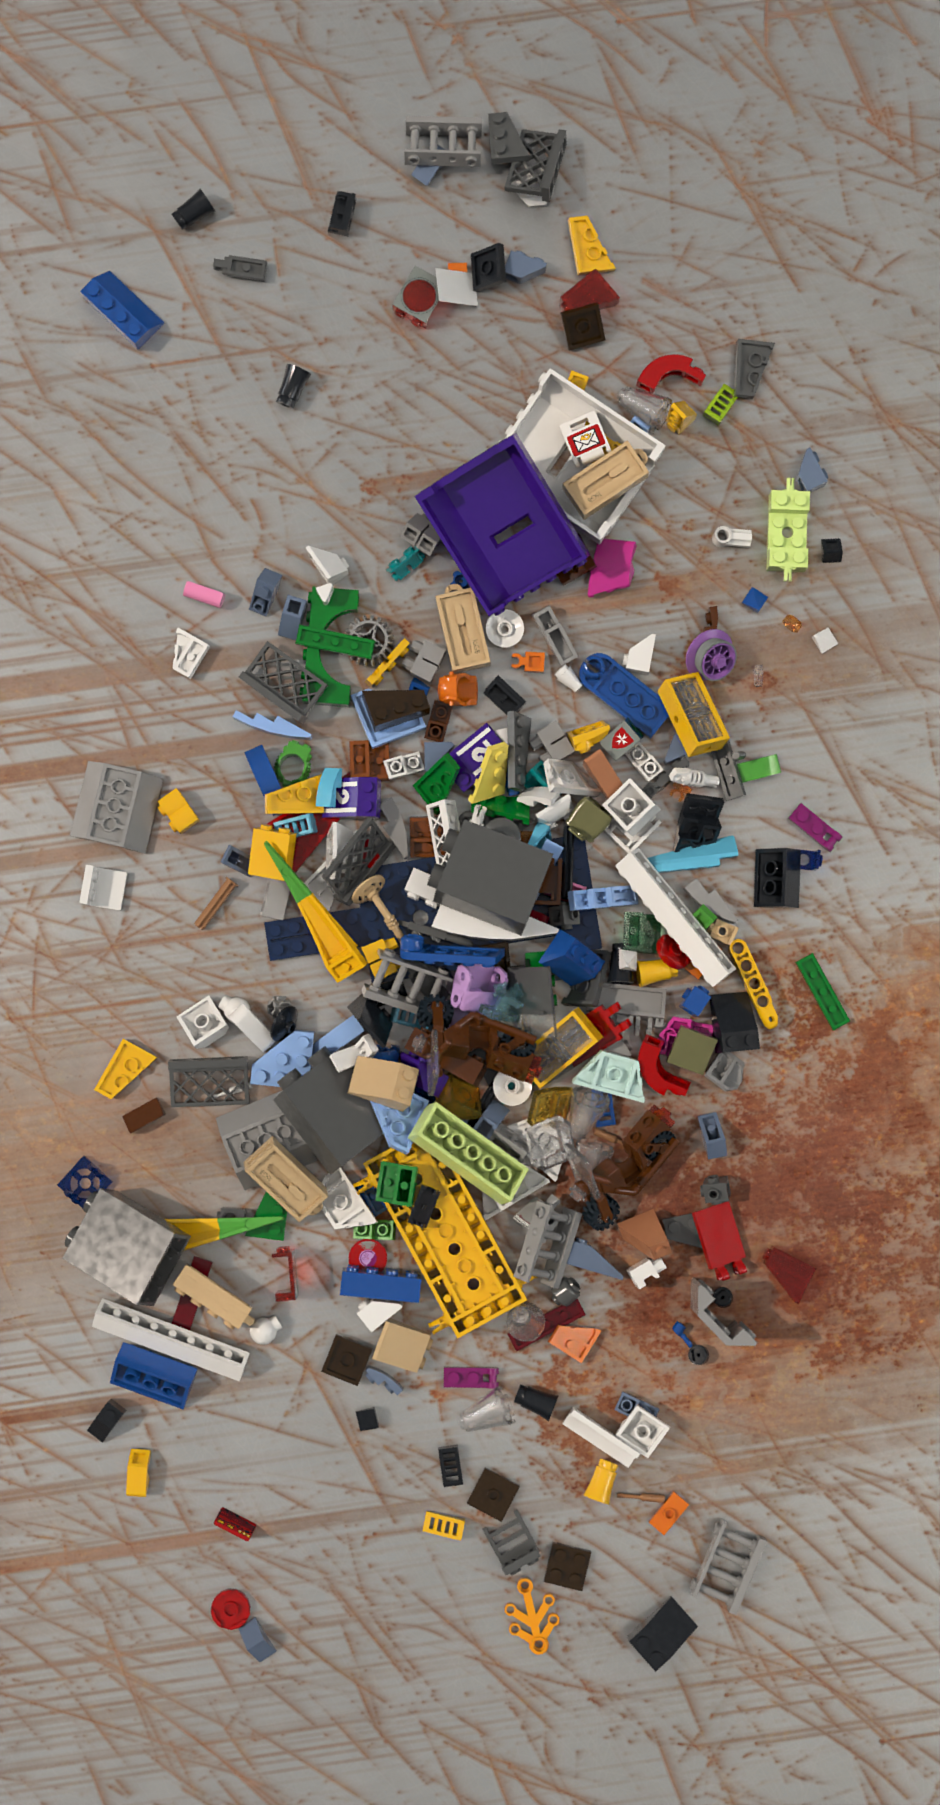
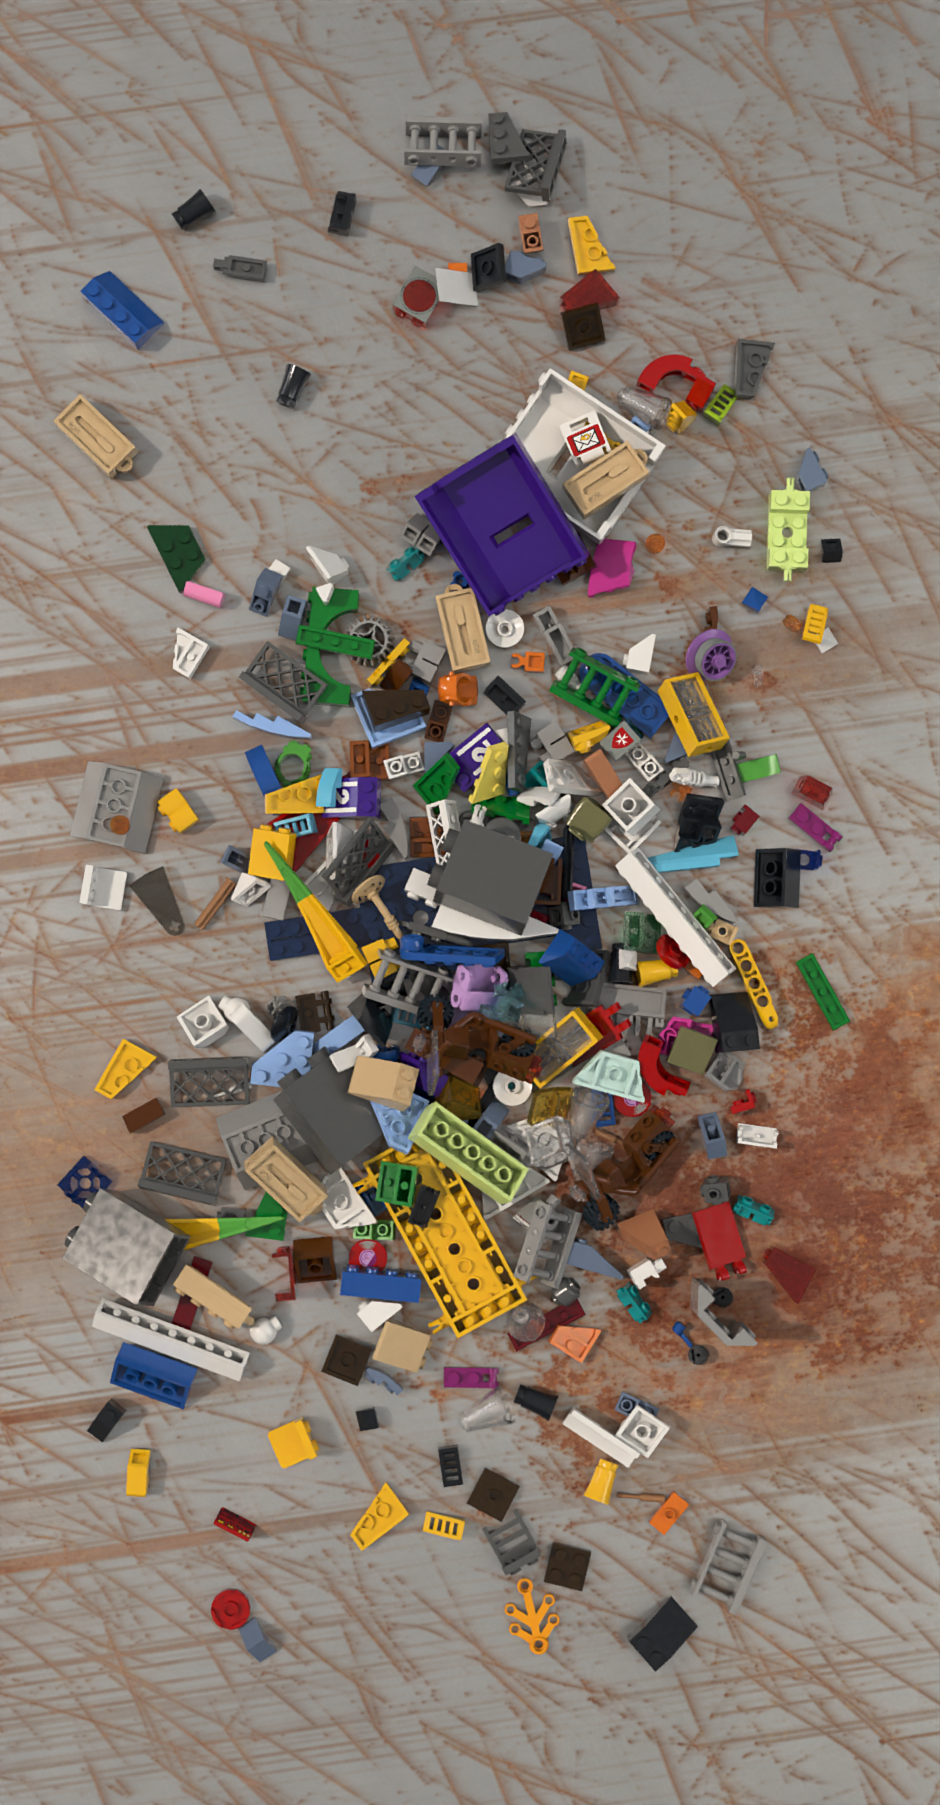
(96, 437): none -> tan piece
(120, 824): none -> clear orange tile
(158, 896): none -> clear smoke piece
(178, 551): none -> dark green wing
(178, 1190): none -> dark grey fence
(249, 889): none -> white slope
(280, 568): none -> white slope
(293, 1442): none -> yellow bracket
(308, 1011): none -> dark brown plate
(314, 1259): none -> reddish brown slope
(380, 1517): none -> yellow wing
(396, 676): none -> reddish brown slope
(530, 233): none -> nougat slope
(579, 698): none -> green fence
(631, 1107): none -> red tile
(640, 1309): none -> teal hinge
(655, 543): none -> clear orange tile
(700, 393): none -> red slope
(740, 1105): none -> red bracket
(744, 820): none -> dark red brick
(757, 1135): none -> white hinge
(762, 1212): none -> teal hinge
(812, 791): none -> clear red torso
(815, 623): none -> yellow slope

